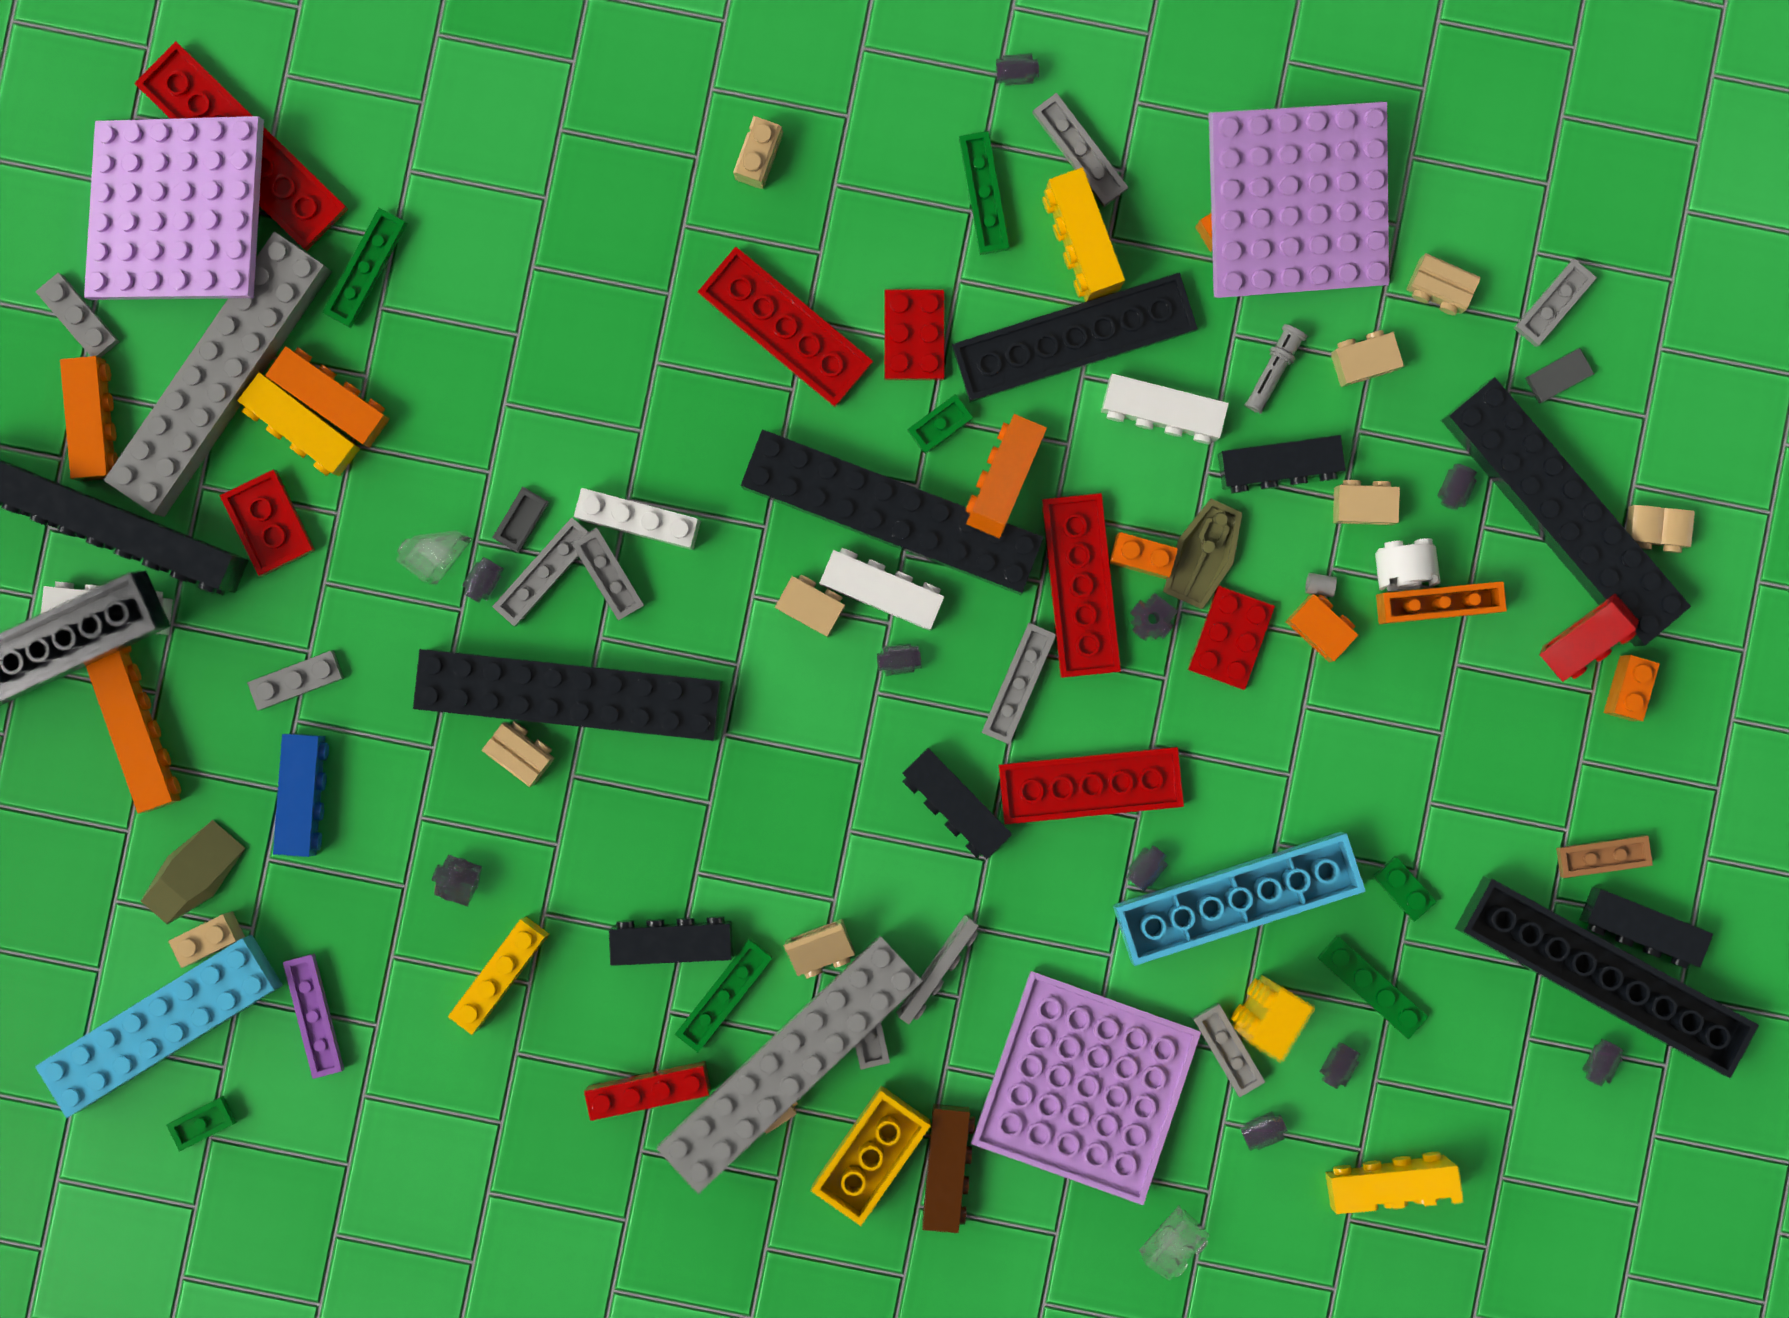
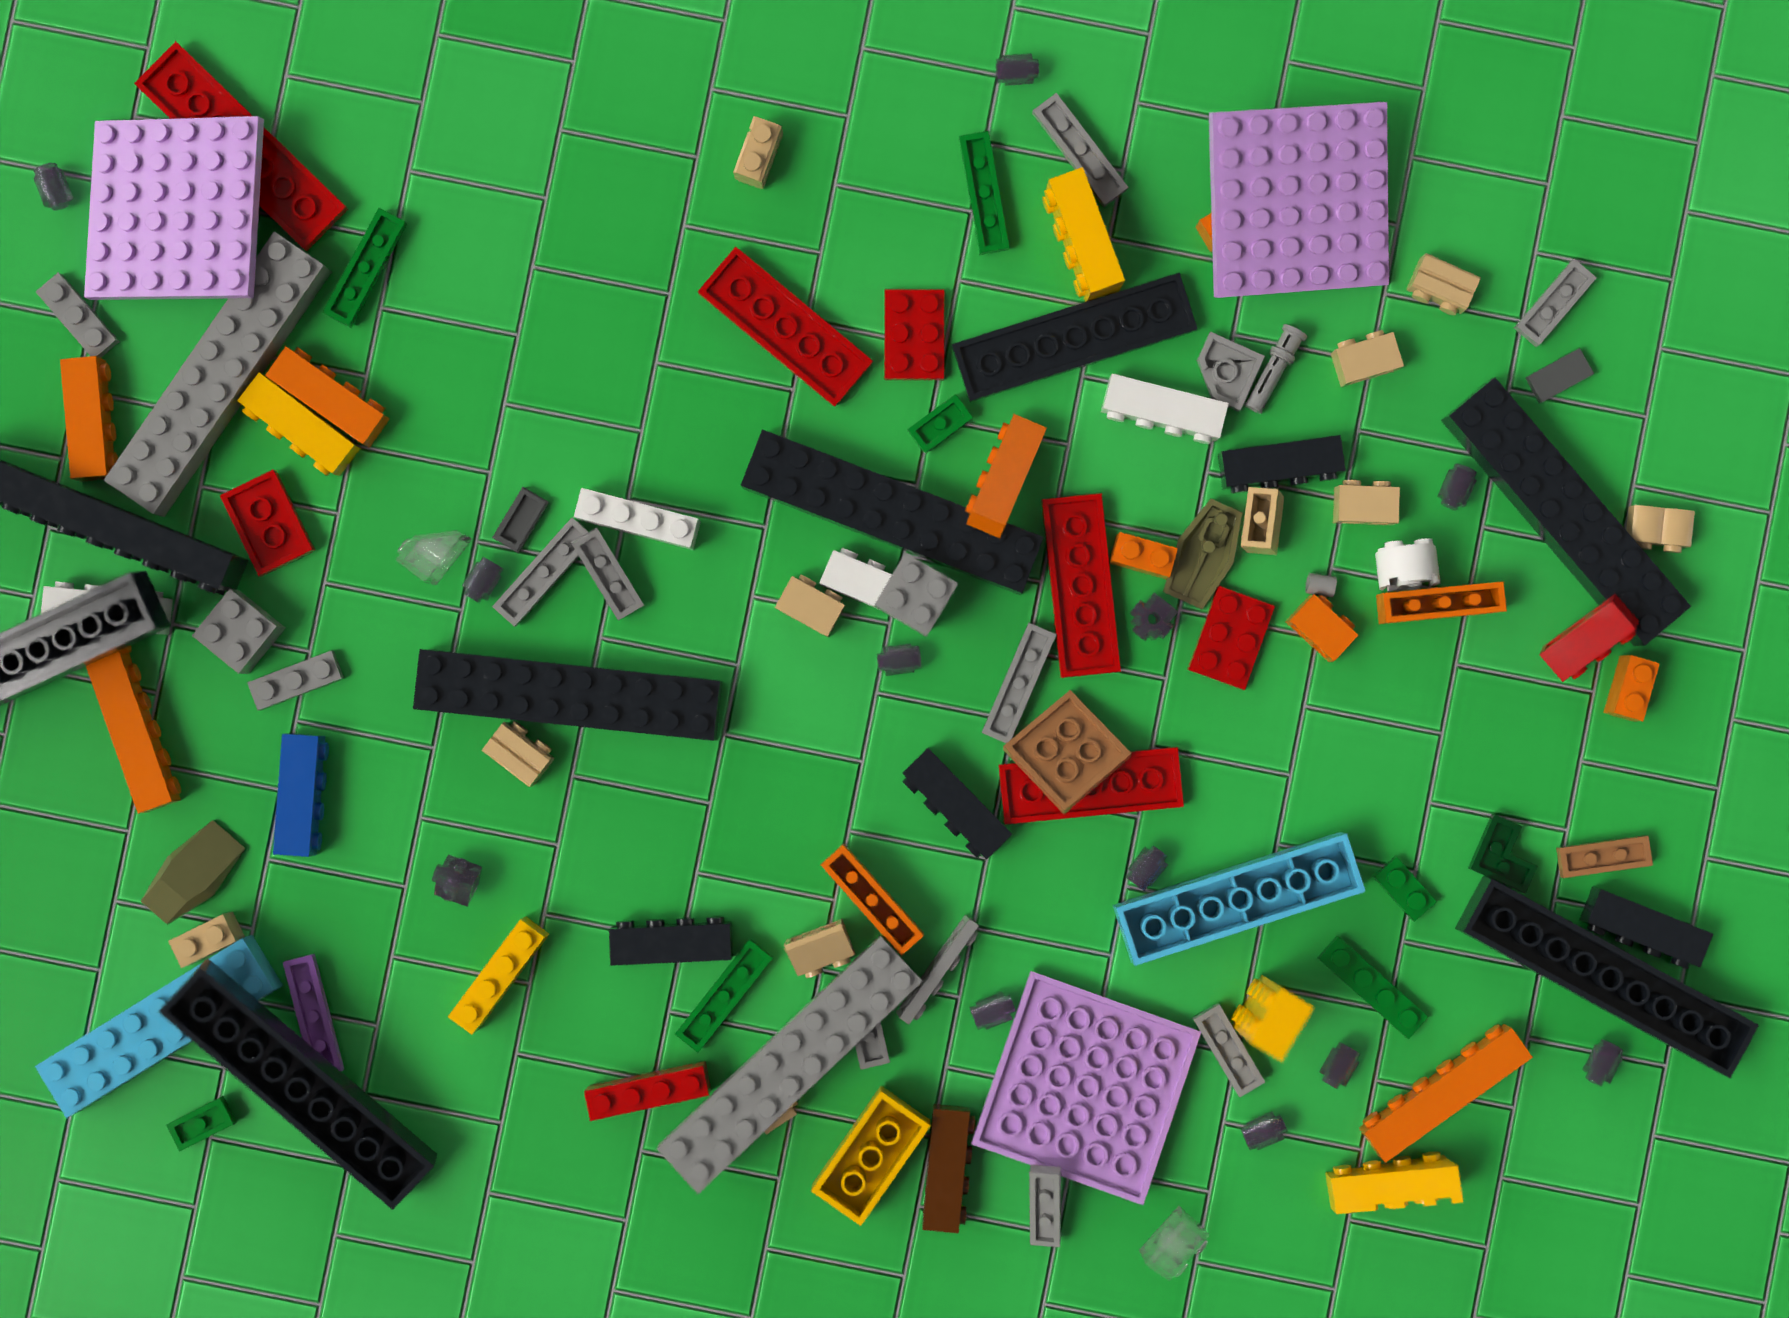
(52, 186): none -> brick
(238, 631): none -> light grey brick
(299, 1083): none -> black brick
(872, 899): none -> orange brick
(915, 594): none -> light grey brick
(992, 1011): none -> brick
(1045, 1205): none -> light grey plate
(1067, 751): none -> medium nougat plate
(1228, 369): none -> light grey plate
(1262, 521): none -> tan brick
(1445, 1091): none -> orange brick
(1494, 857): none -> dark green plate

